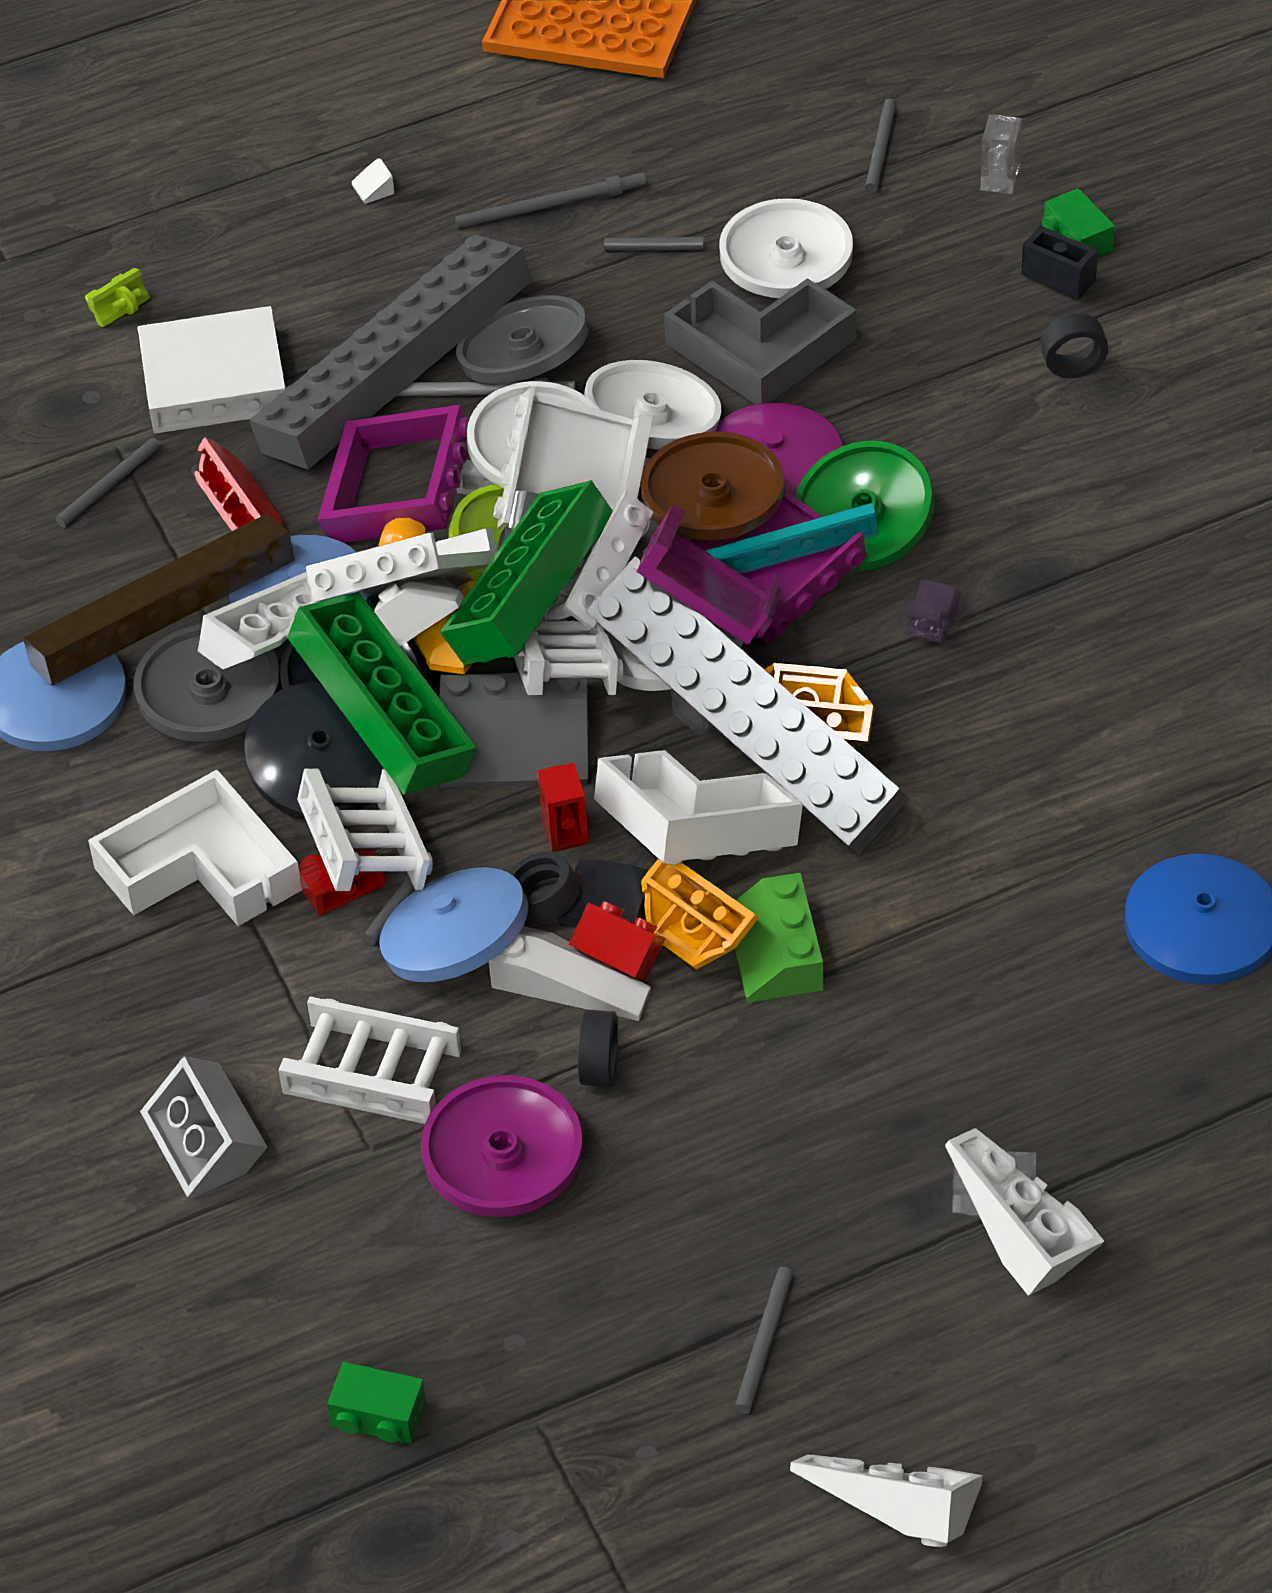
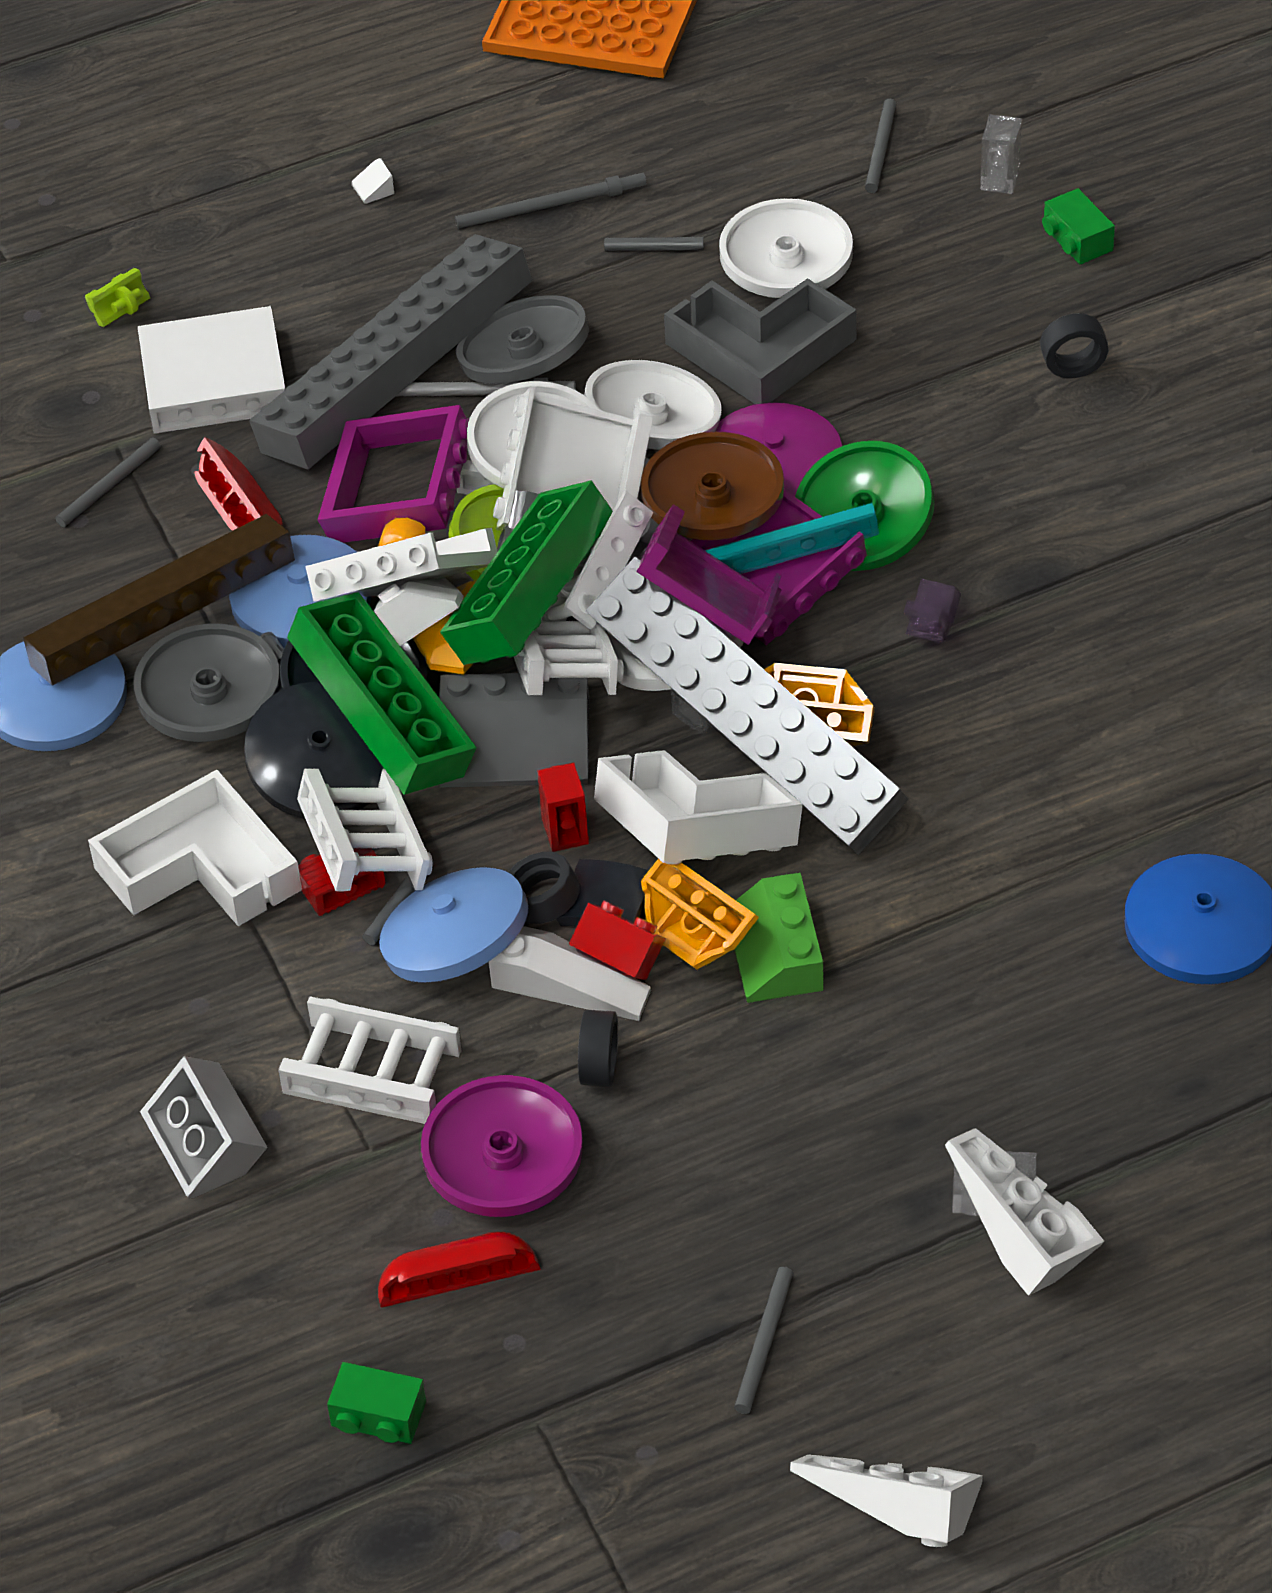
(253, 623): white wedge -> none
(455, 1266): none -> red brick
(1059, 262): black brick -> none

